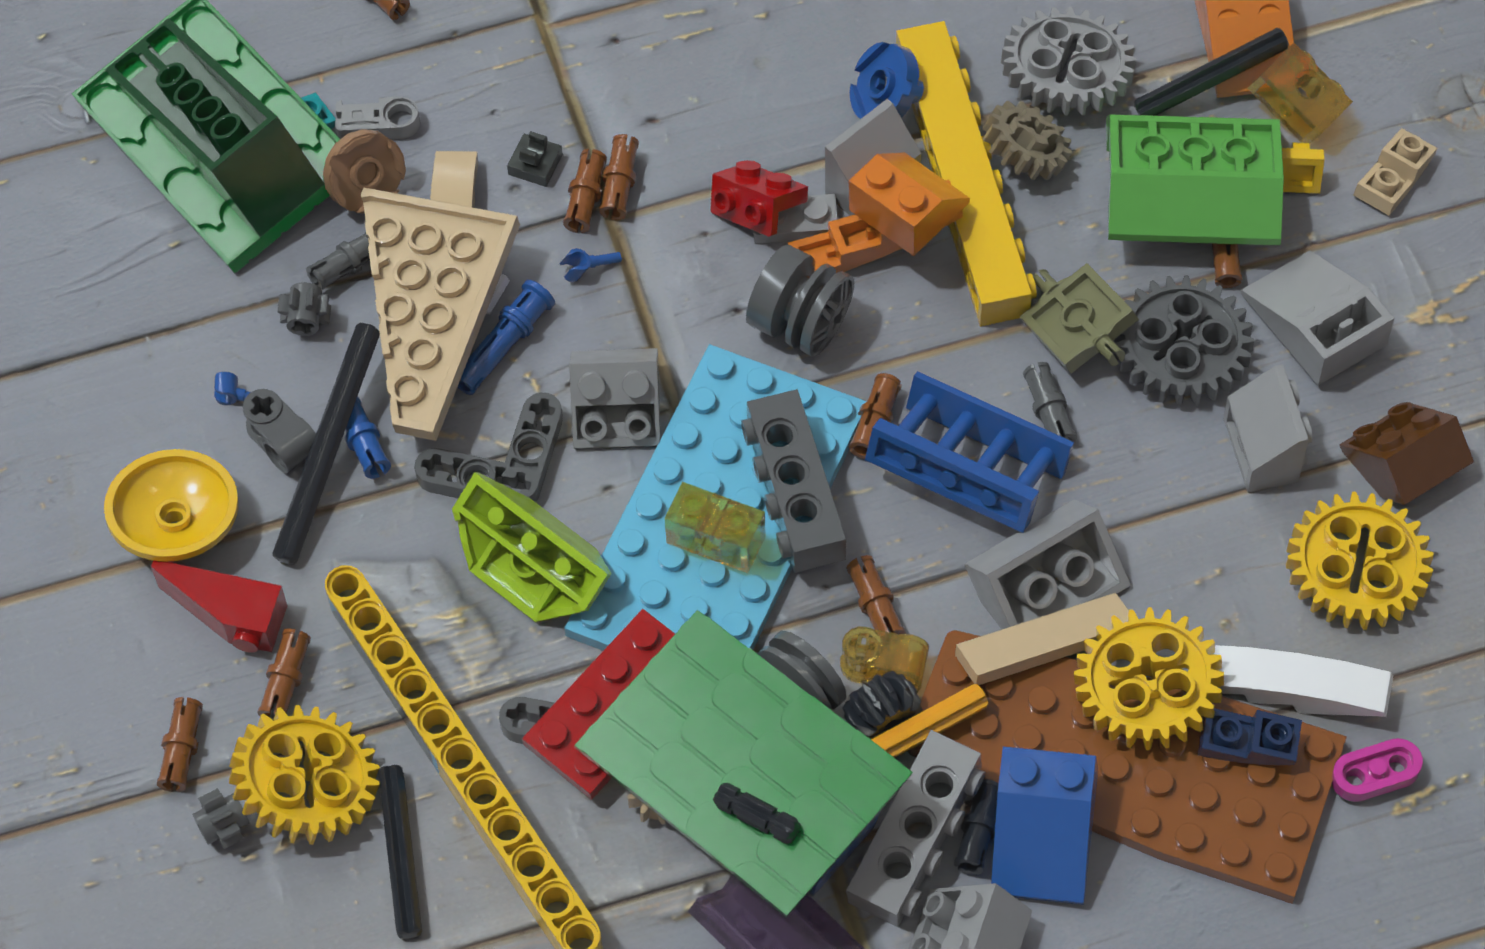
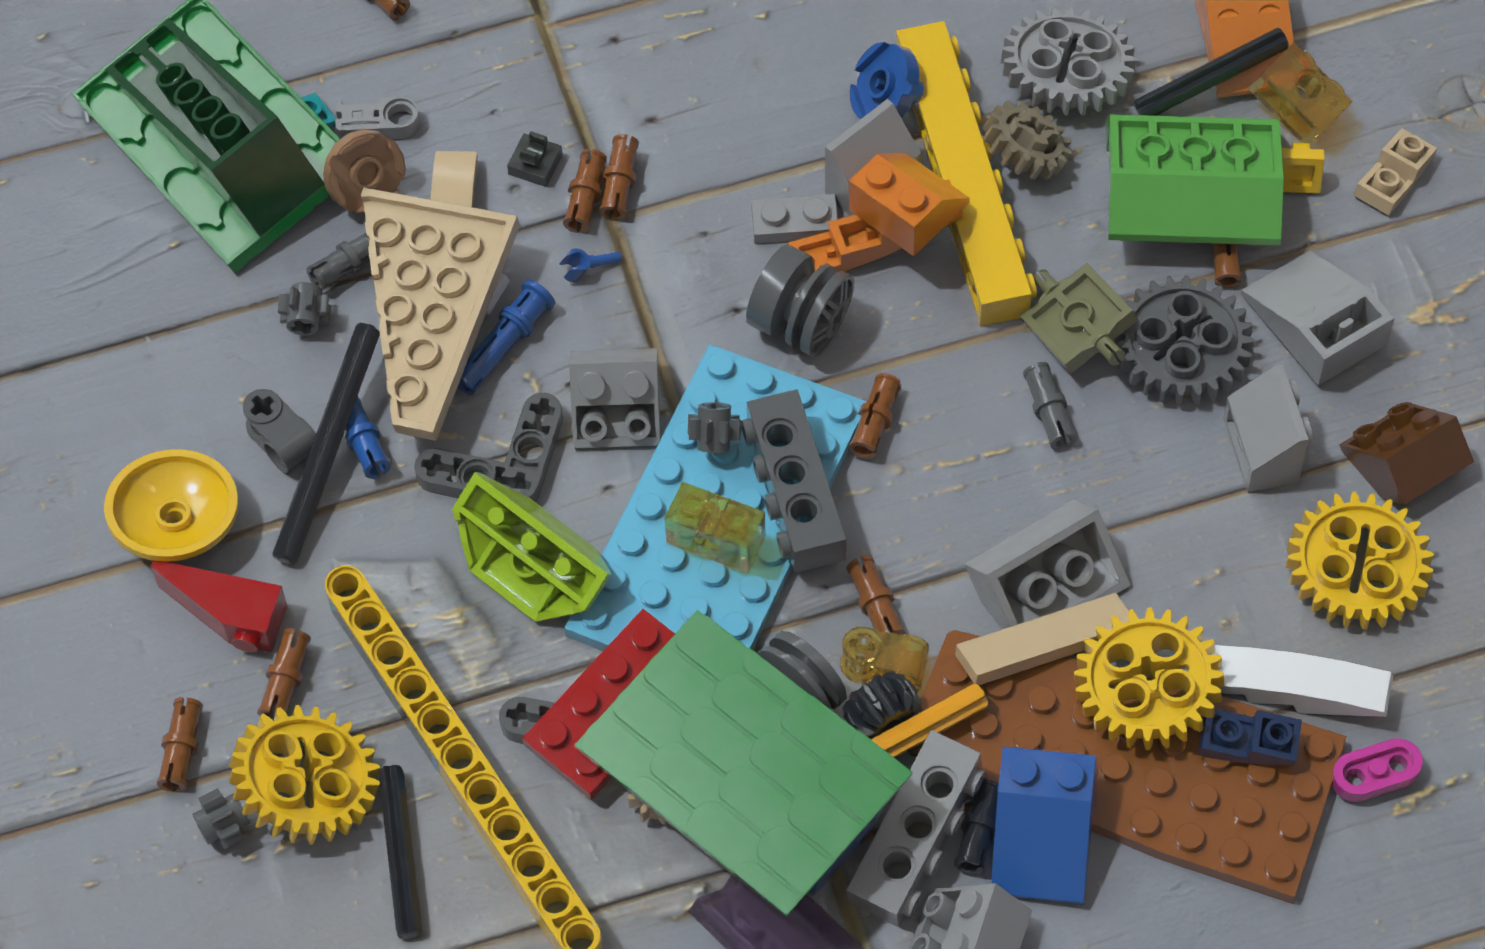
(227, 389): blue hand -> none
(714, 427): none -> dark grey gear
(754, 196): red bracket -> none
(757, 813): black axle -> none
(956, 476): blue fence -> none

